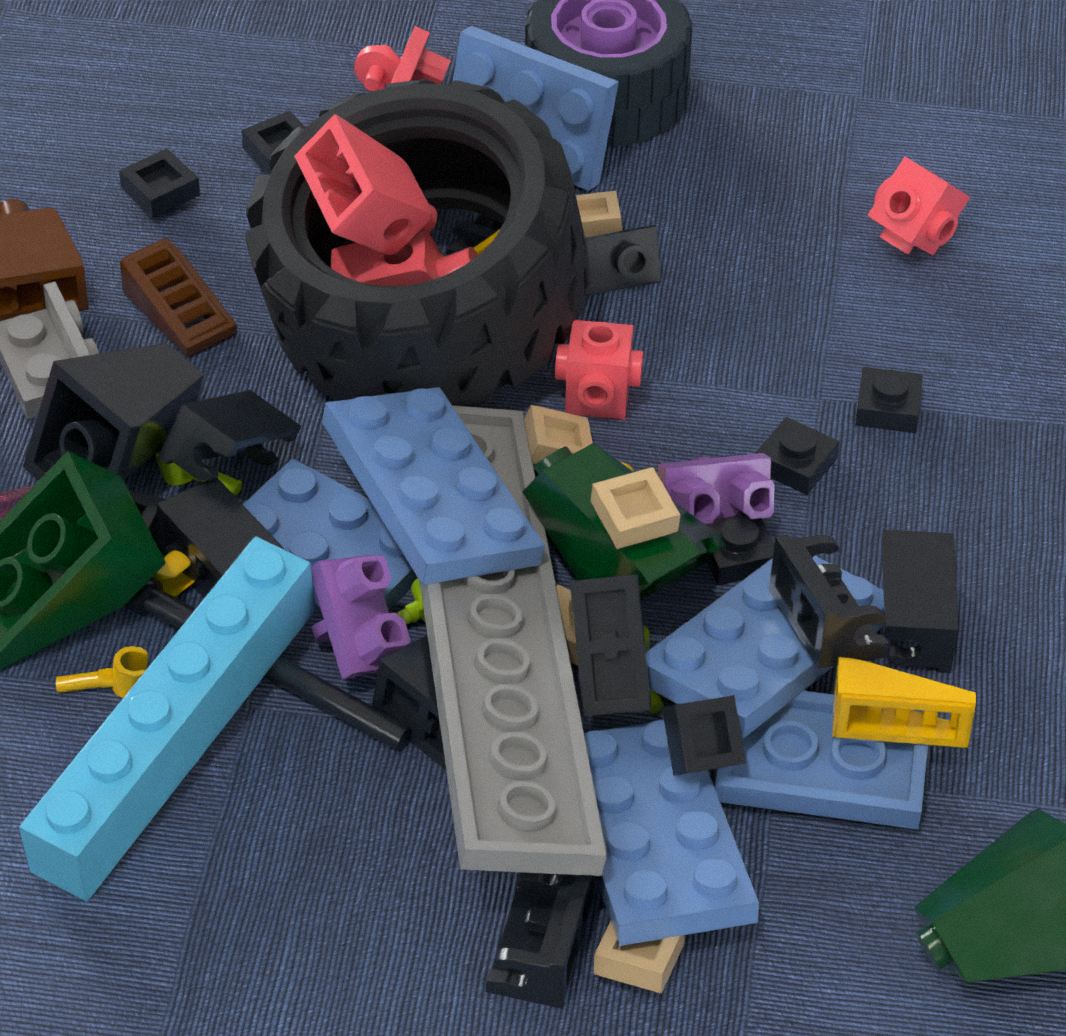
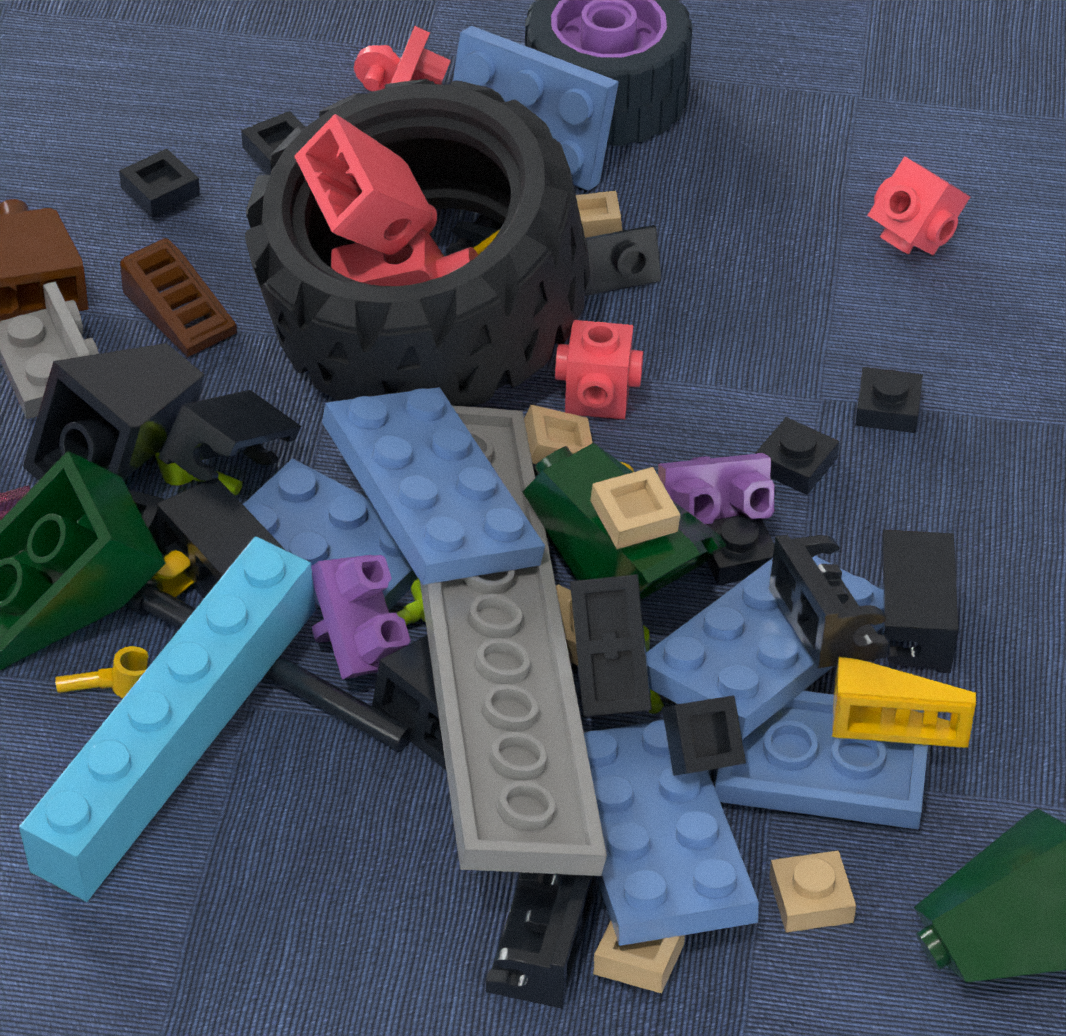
(812, 891): none -> tan plate

